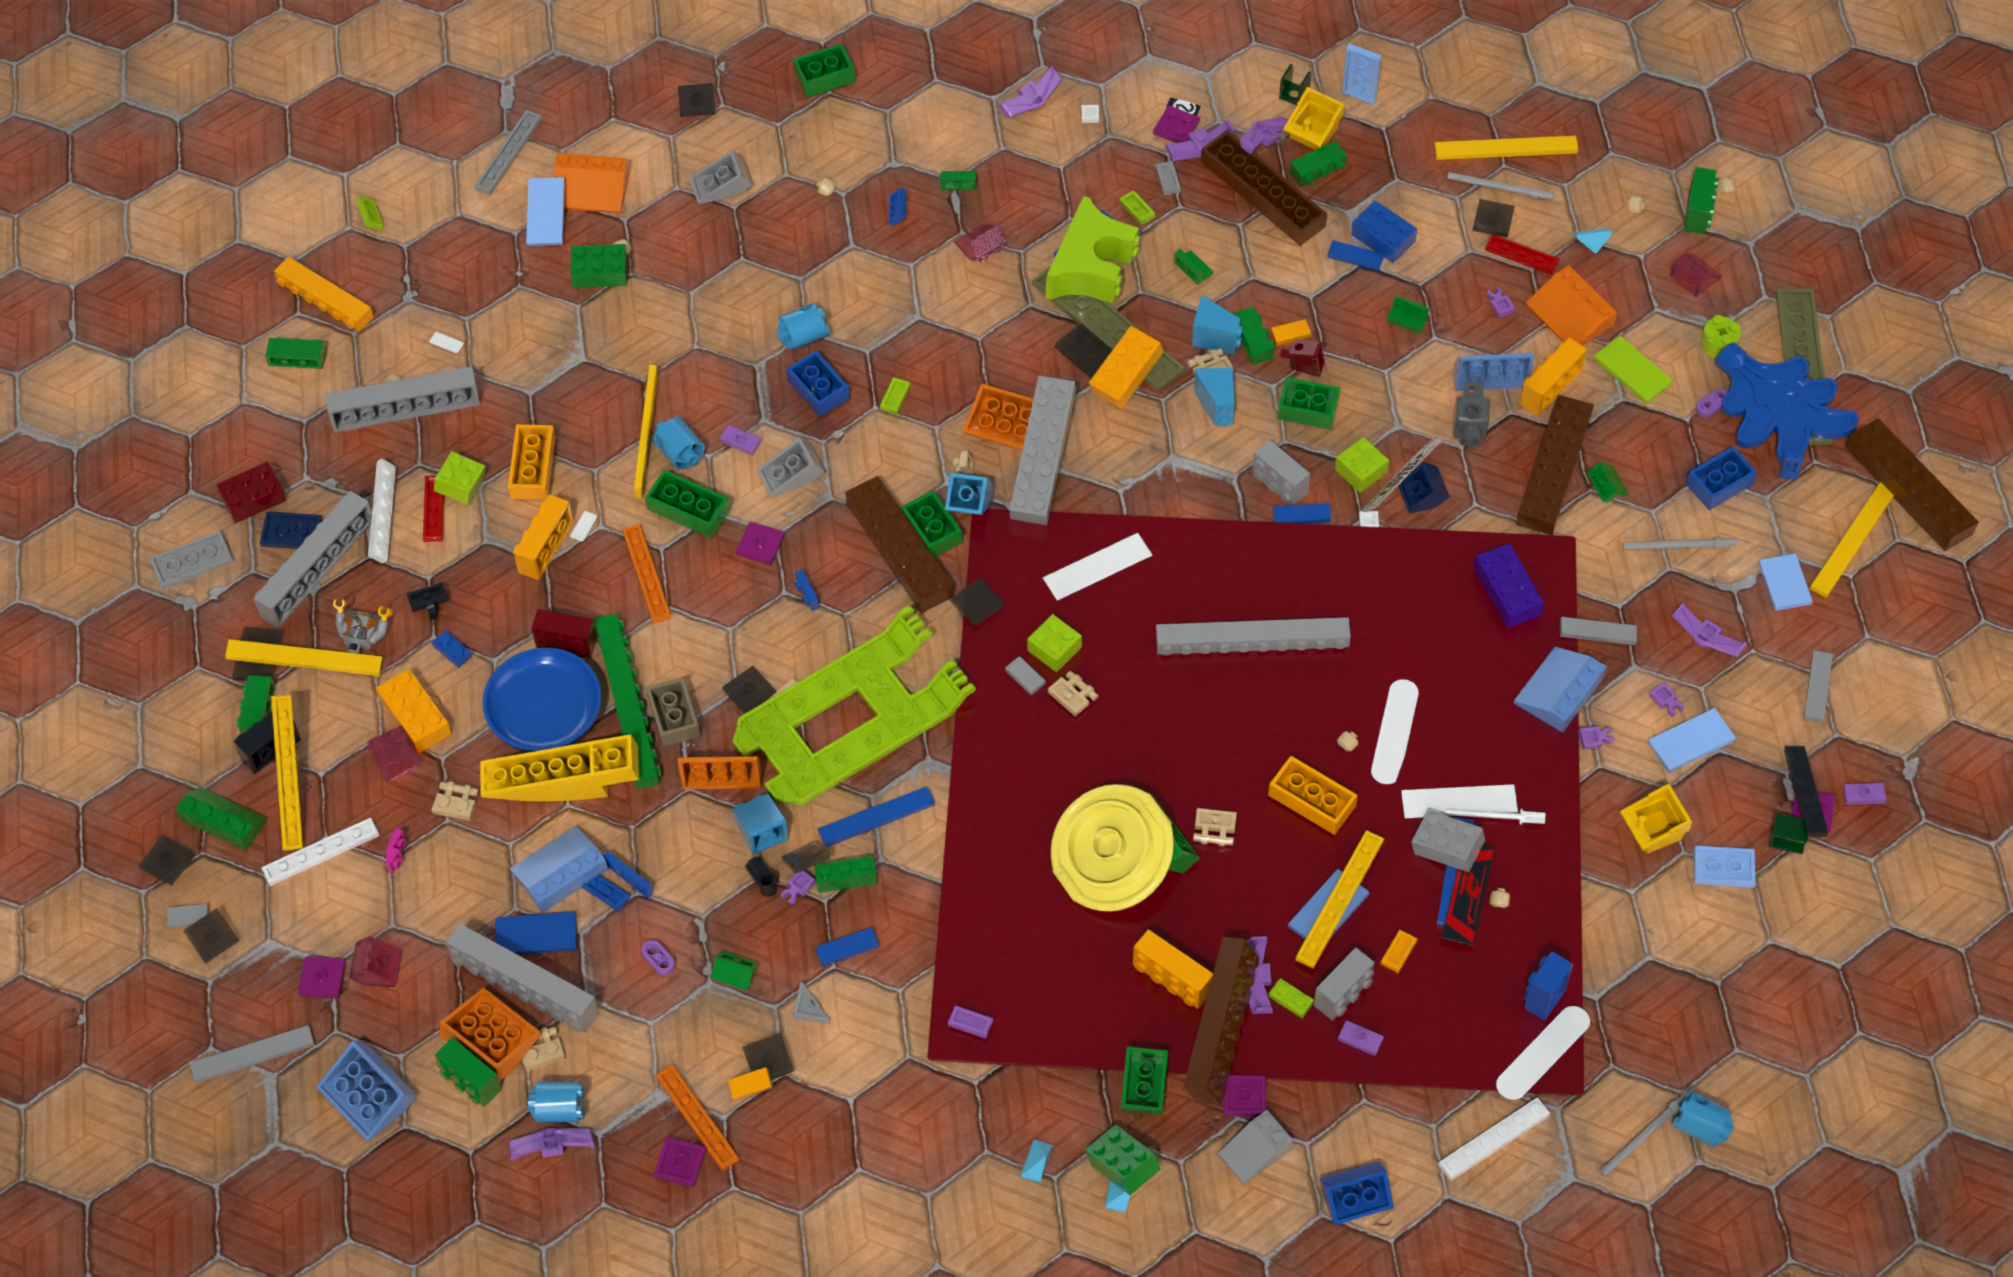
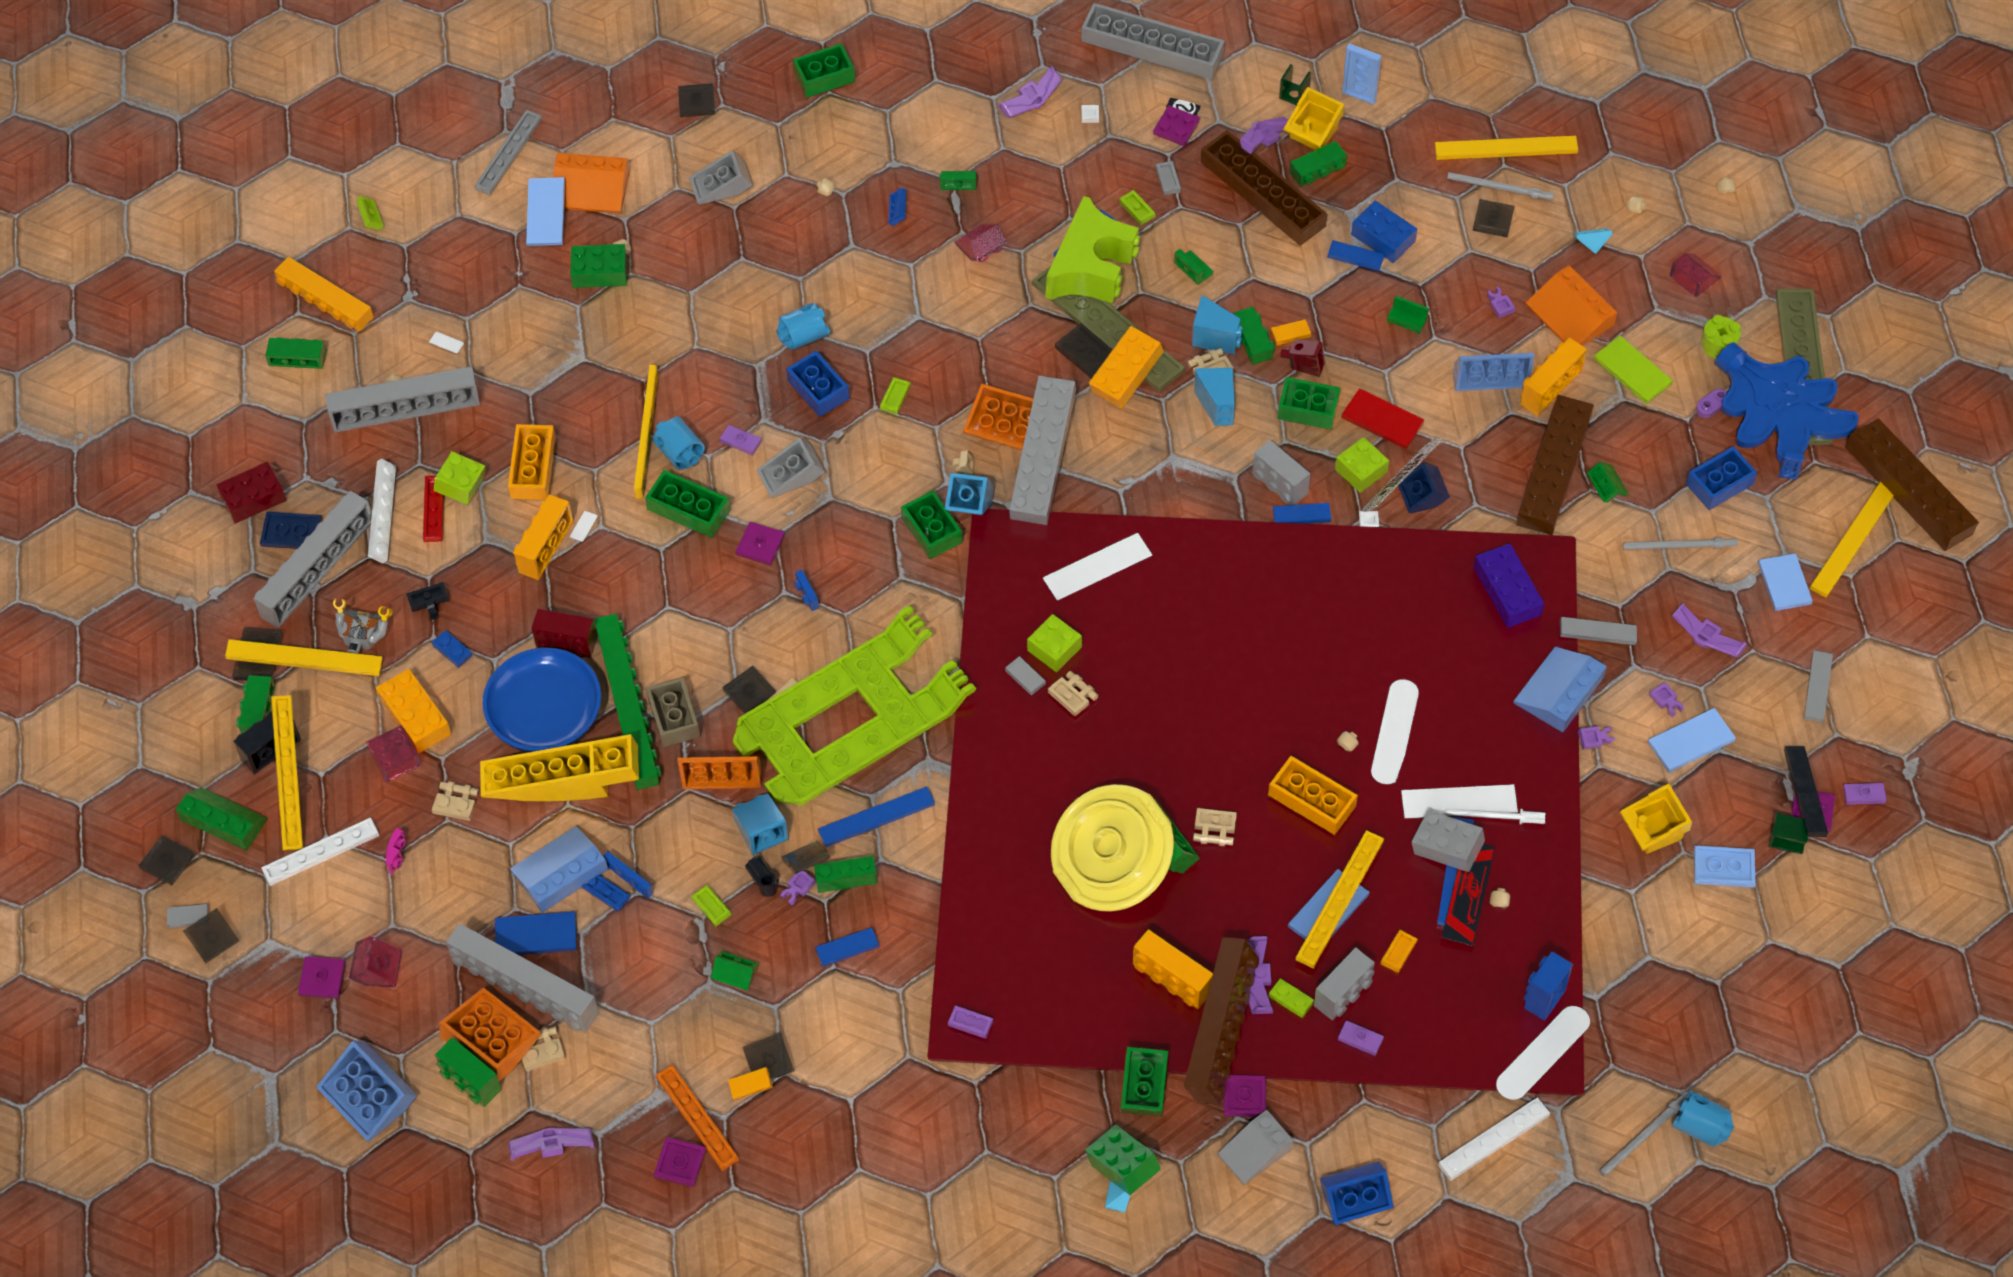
(191, 560): light grey tile -> none
(252, 1054): light grey tile -> none
(556, 1102): dark azure cylinder -> none
(646, 574): orange tile -> none
(658, 959): medium lavender plate -> none
(711, 905): none -> lime tile
(808, 1008): light grey tile -> none
(899, 544): reddish brown brick -> none
(977, 602): clear smoke tile -> none
(1037, 1161): medium azure slope -> none
(1152, 41): none -> light grey brick
(1197, 141): medium lavender plate -> none
(1252, 636): light grey brick -> none
(1382, 418): none -> red tile
(1471, 424): dark grey piece -> none
(1522, 254): red tile -> none
(1700, 200): green brick -> none

